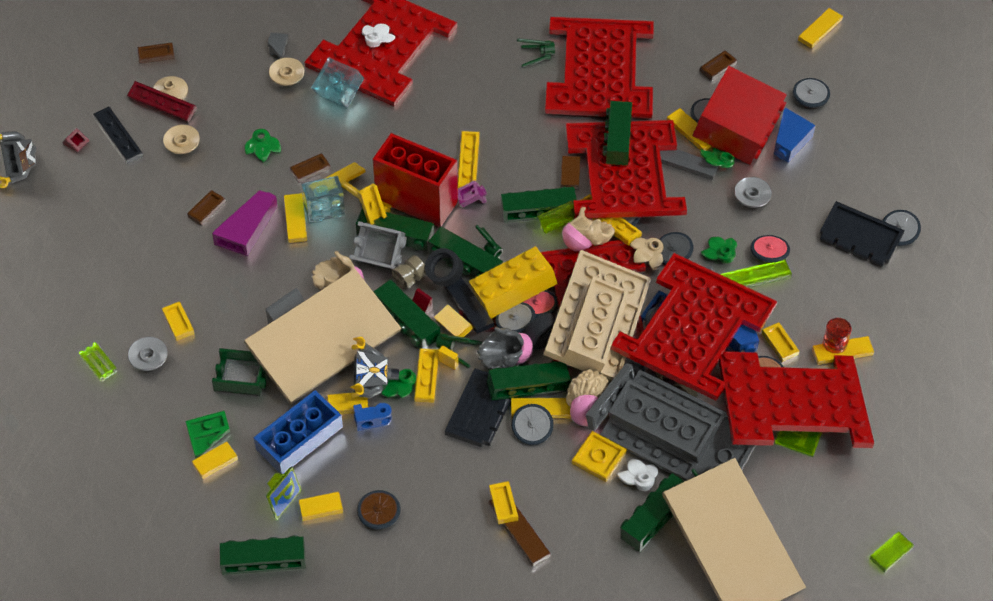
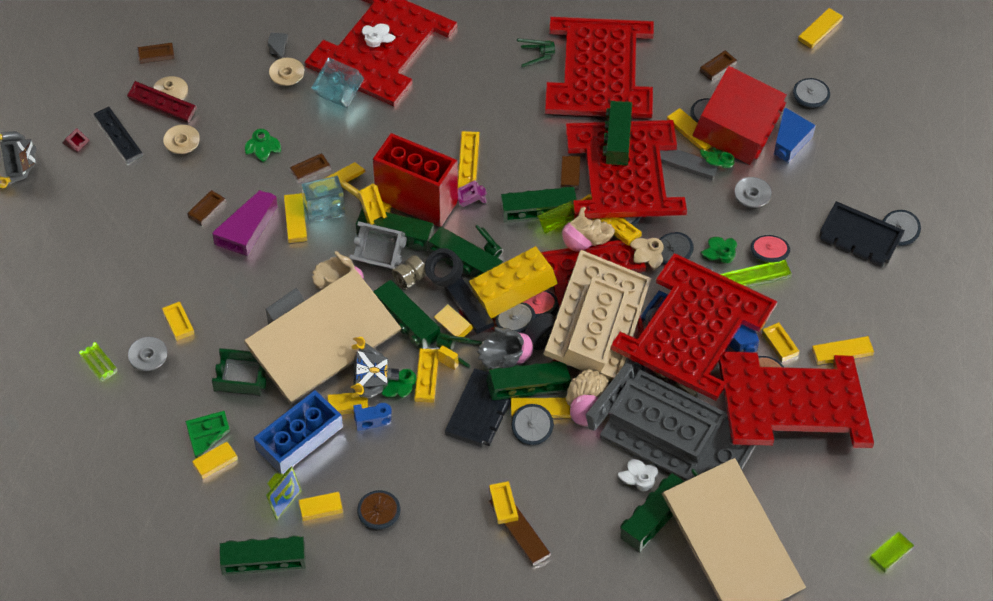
(423, 300): dark red slope -> none
(599, 456): yellow tile -> none
(799, 441): clear neon green piece -> none
(837, 335): clear red wheel -> none

